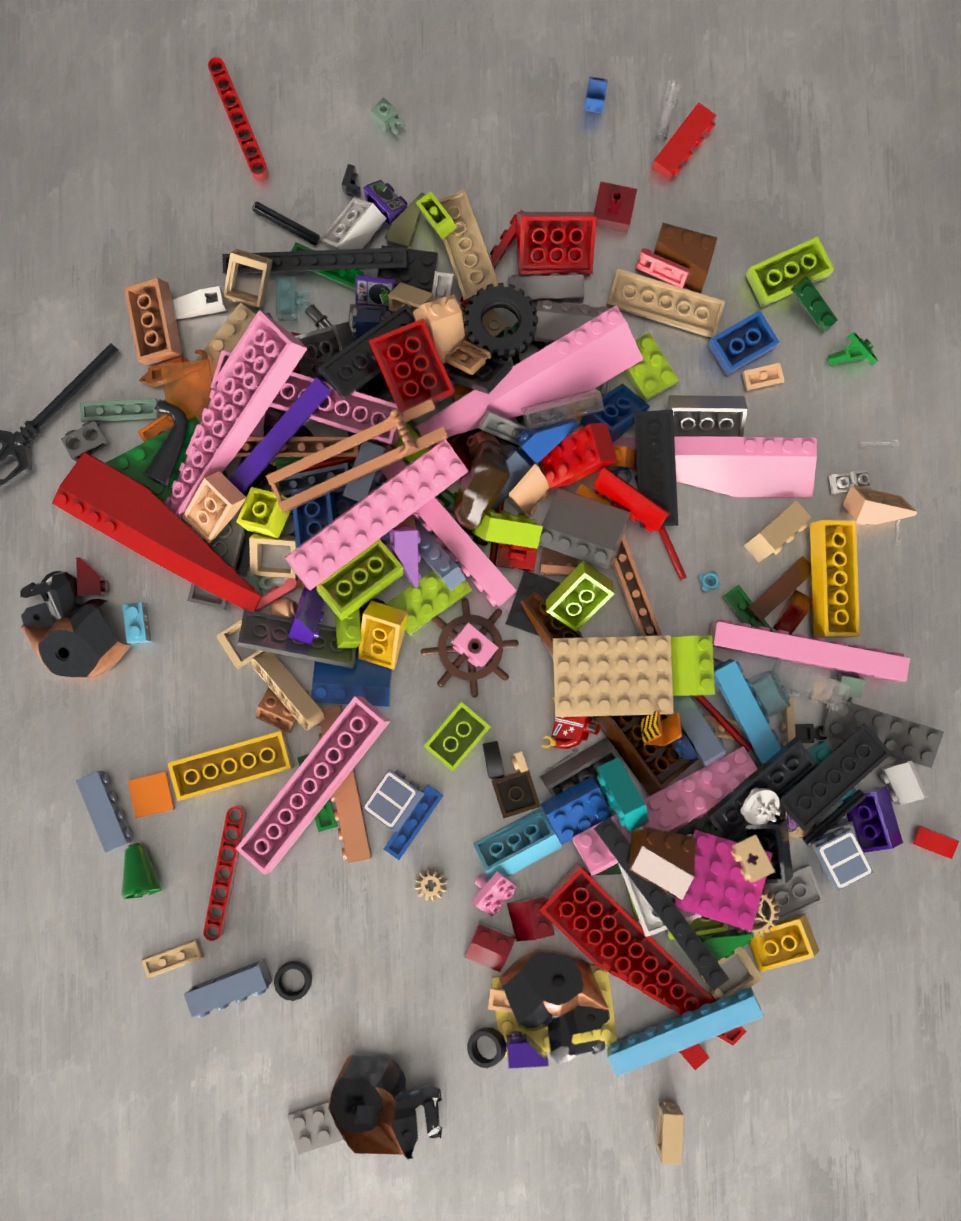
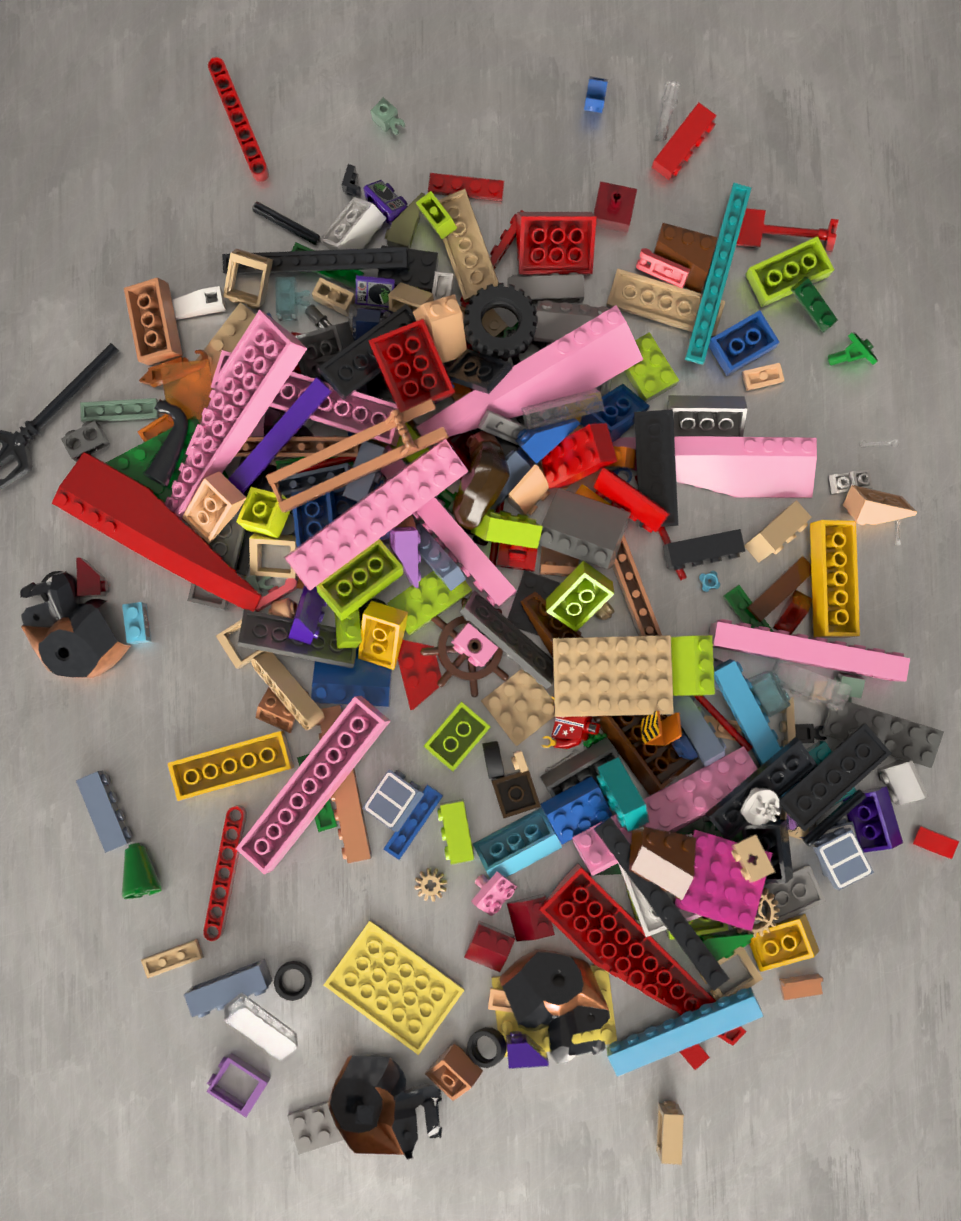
(151, 795): orange tile -> none
(229, 1099): none -> medium lavender window
(260, 1026): none -> clear brick
(333, 296): none -> tan brick
(394, 987): none -> light yellow plate
(418, 672): none -> red wing
(454, 1072): none -> nougat slope
(456, 831): none -> lime brick
(467, 357): medium nougat plate -> none
(475, 187): none -> red plate
(509, 638): none -> dark grey plate
(520, 706): none -> tan plate
(593, 739): none -> green plant
(605, 612): none -> tan plate
(704, 548): none -> black brick
(718, 273): none -> teal plate
(754, 227): none -> red piece
(801, 986): none -> nougat panel

